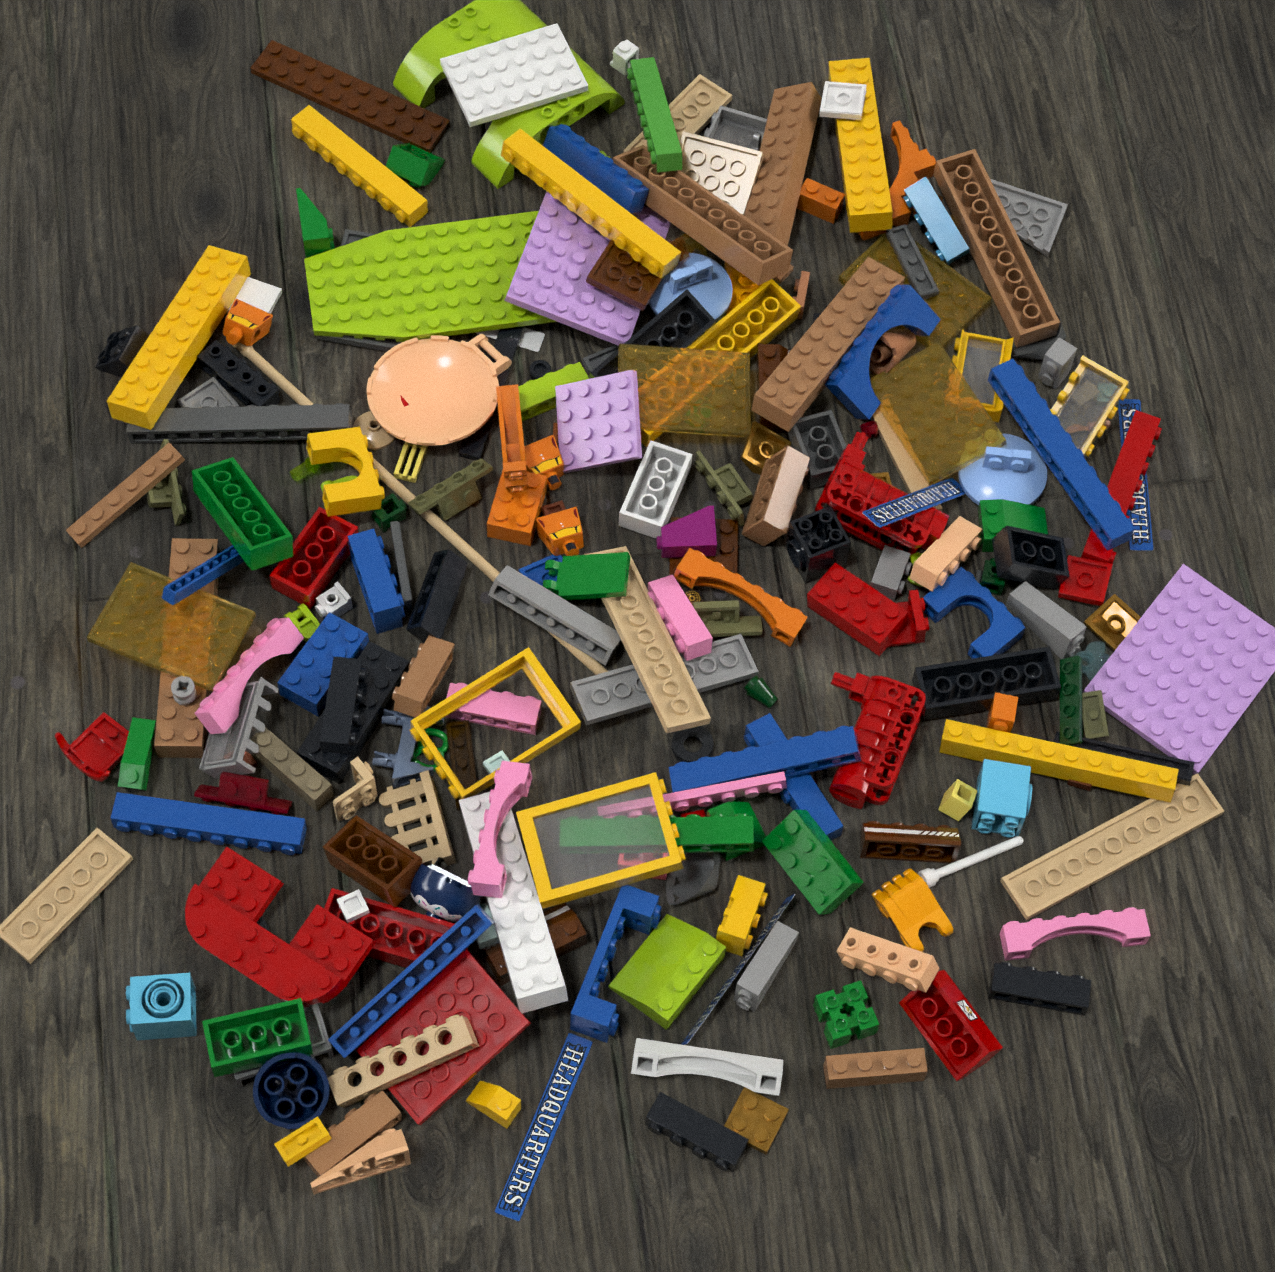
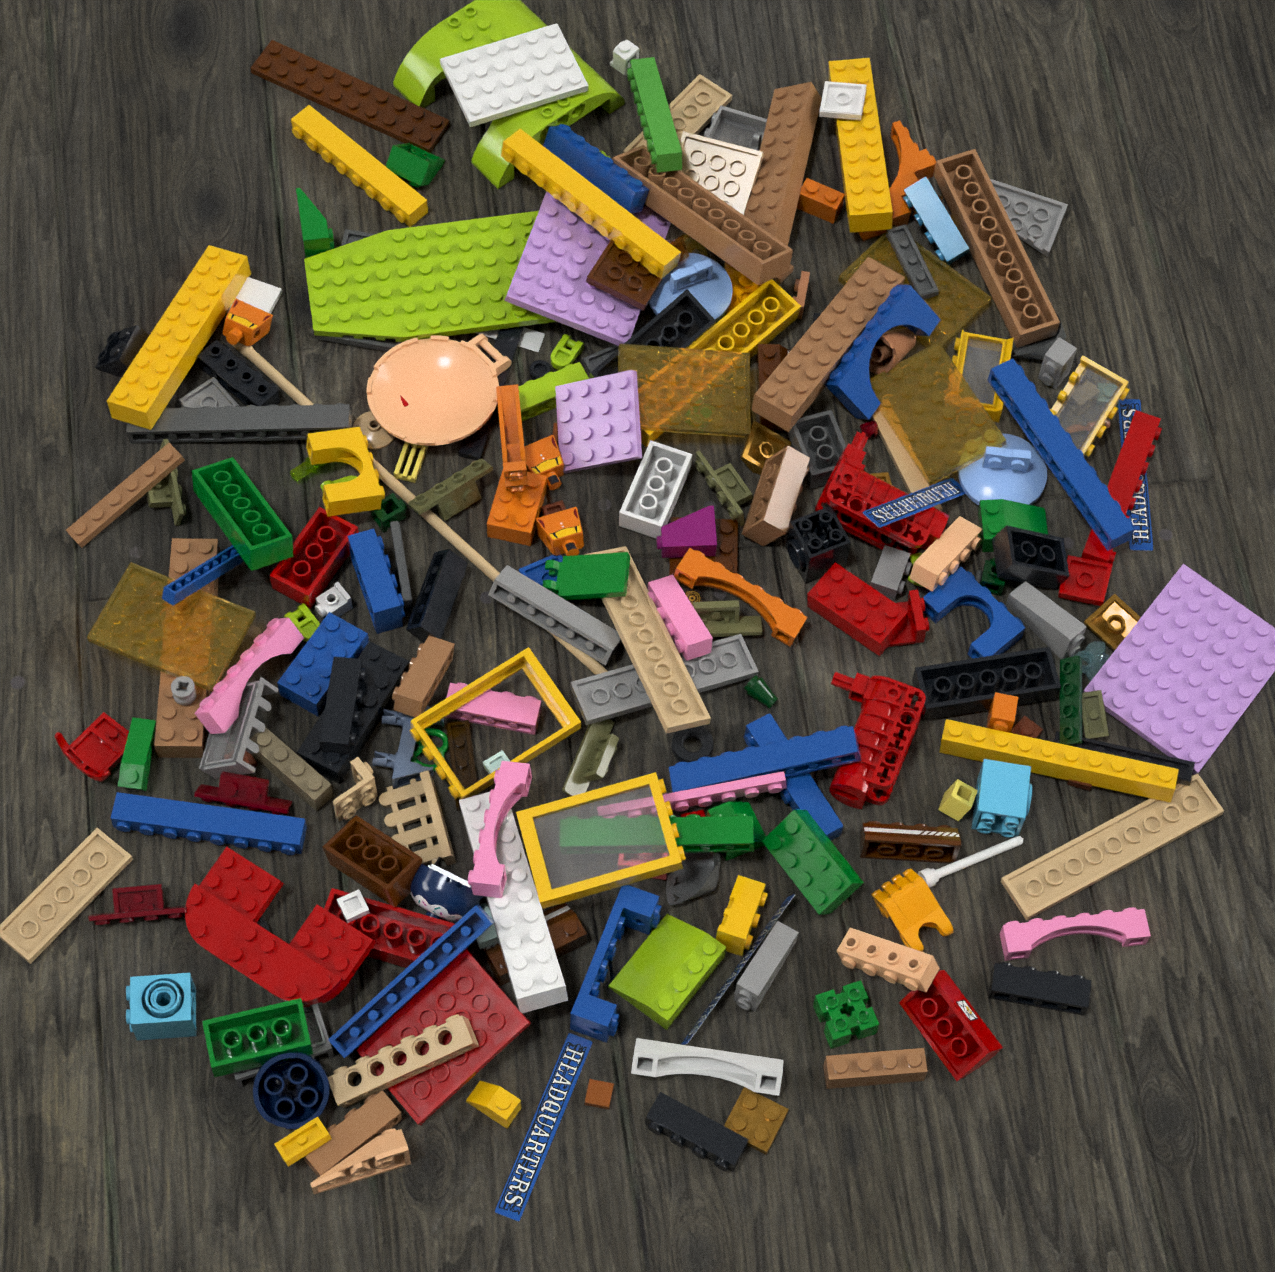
(138, 902): none -> dark red bracket
(561, 356): none -> lime plate
(592, 757): none -> olive bracket
(599, 1094): none -> dark orange tile
(1027, 728): none -> copper plate

